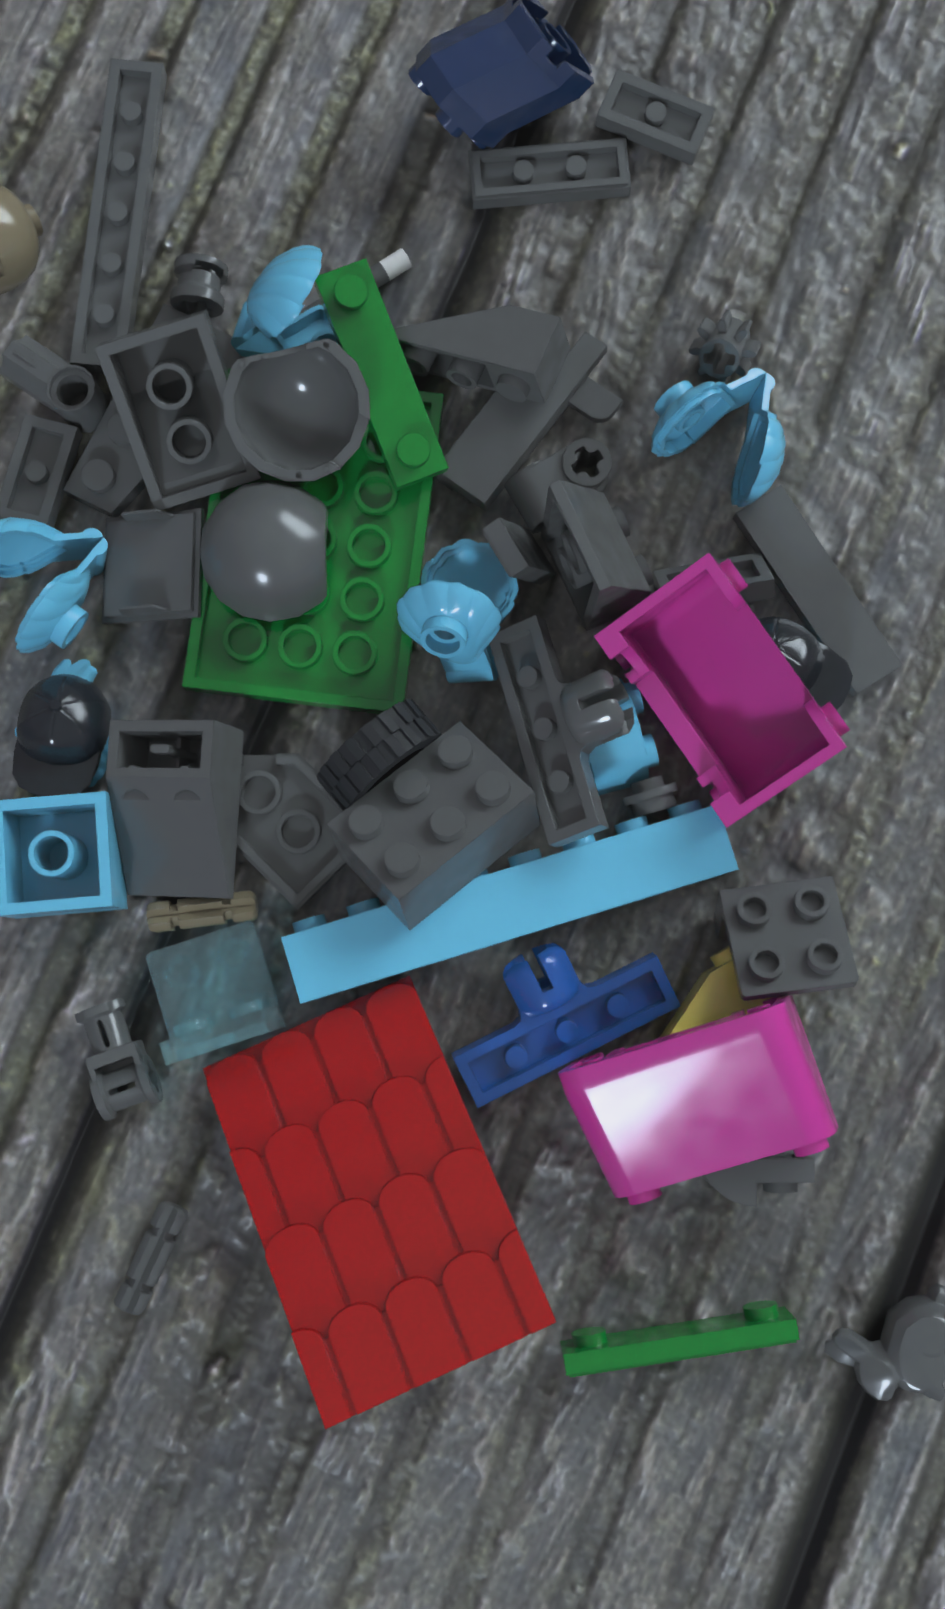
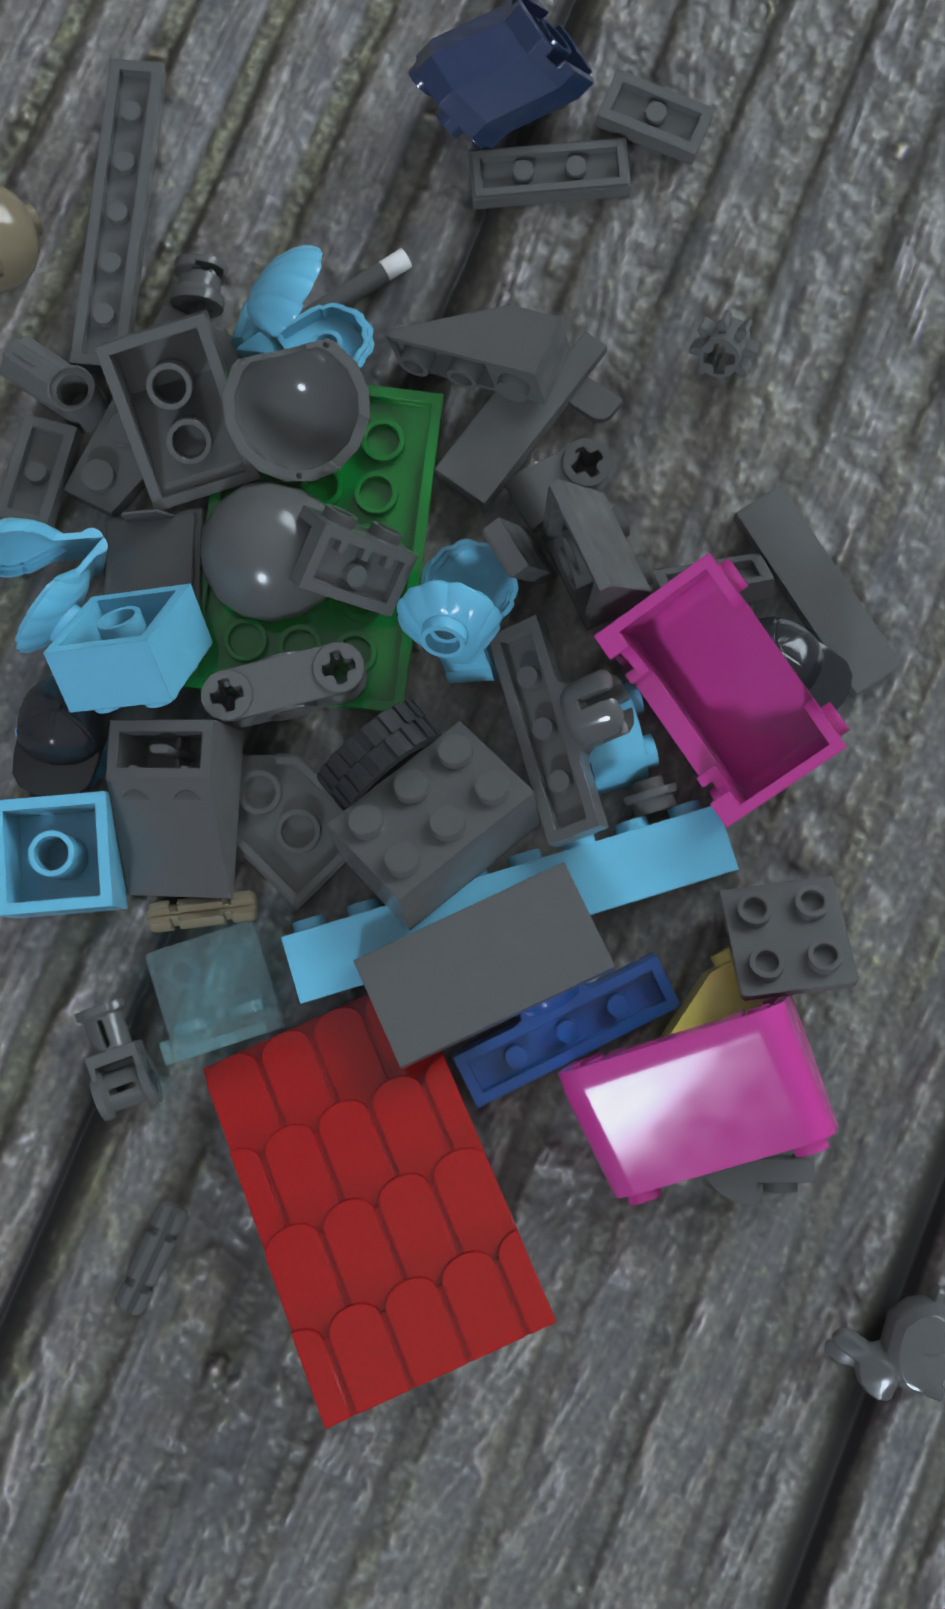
(129, 649): none -> medium azure brick
(285, 685): none -> dark grey piece
(352, 561): none -> dark grey bracket
(395, 403): green plate -> none
(483, 965): none -> dark grey tile
(692, 411): medium azure animal -> none
(757, 1327): green plate -> none

